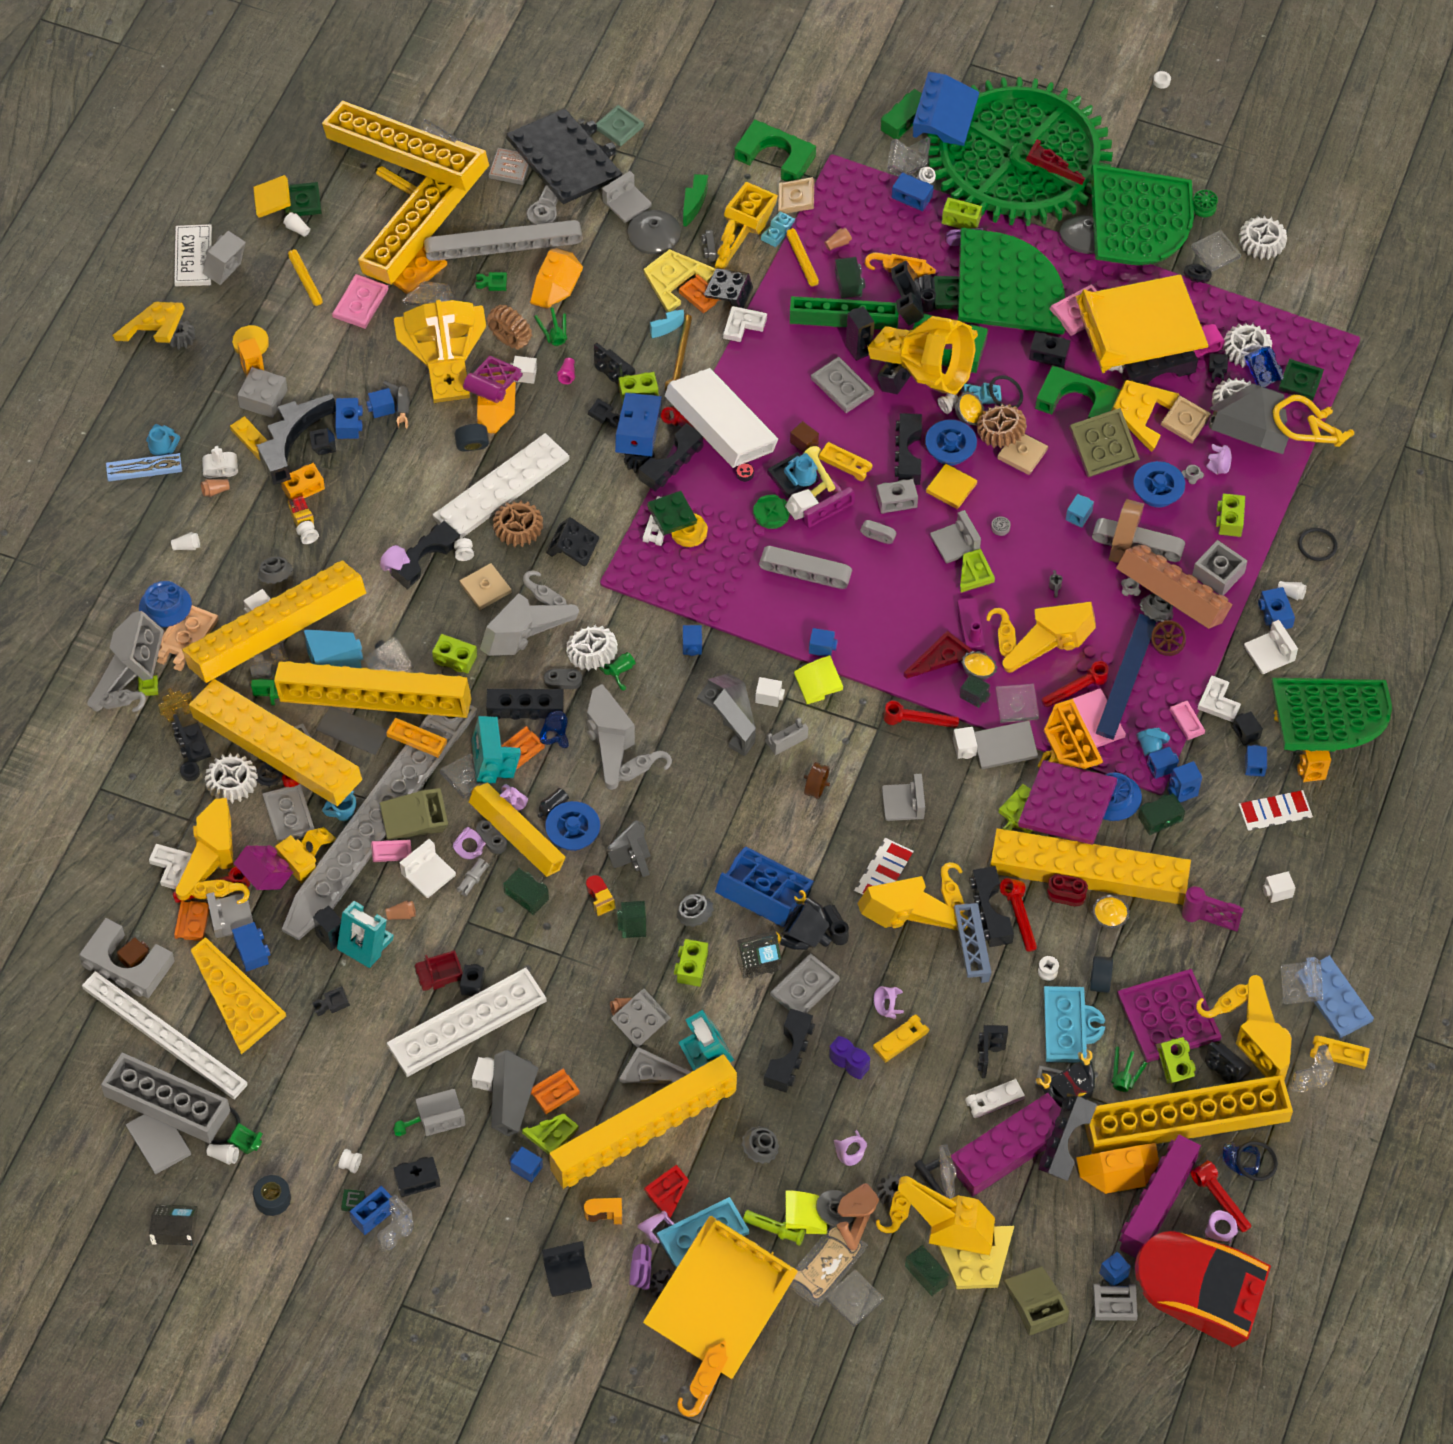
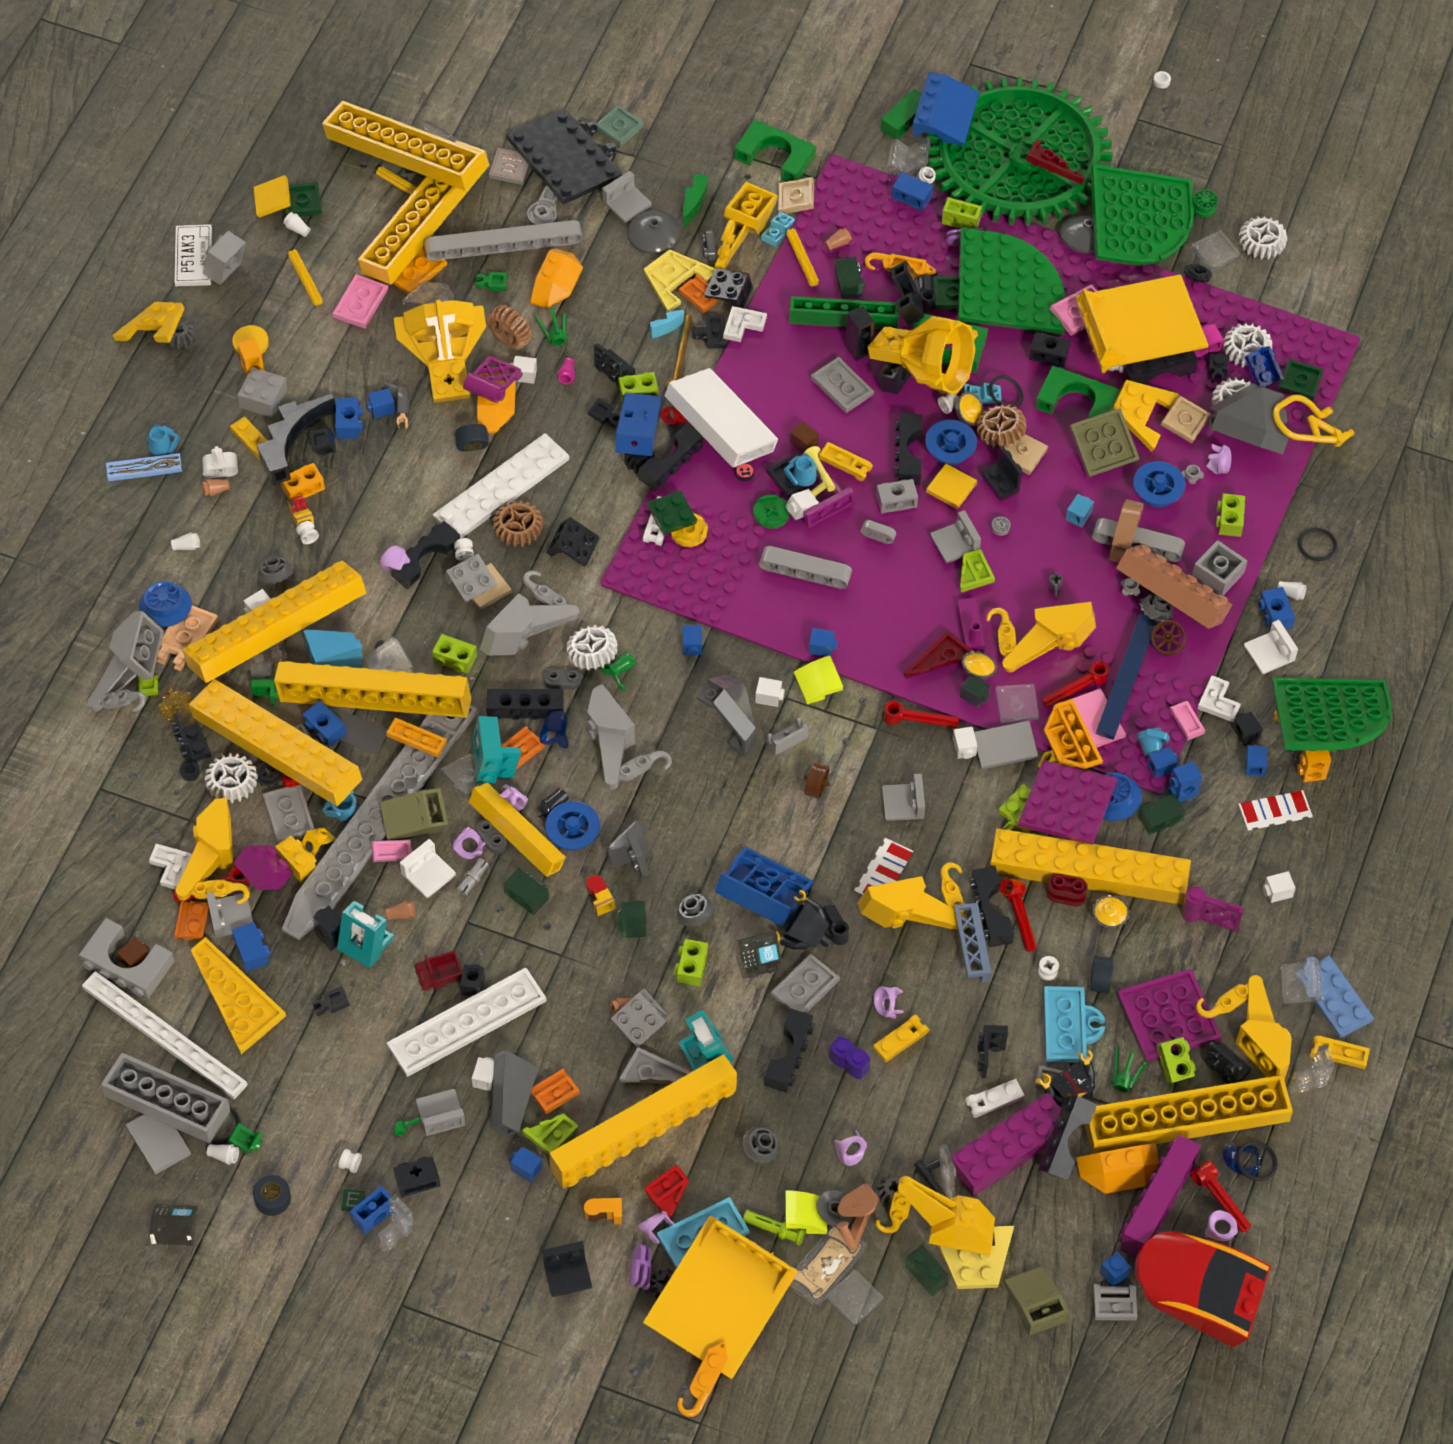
(320, 714): none -> blue brick
(470, 578): none -> light grey bracket
(711, 332): none -> black hinge
(1003, 476): none -> black bracket

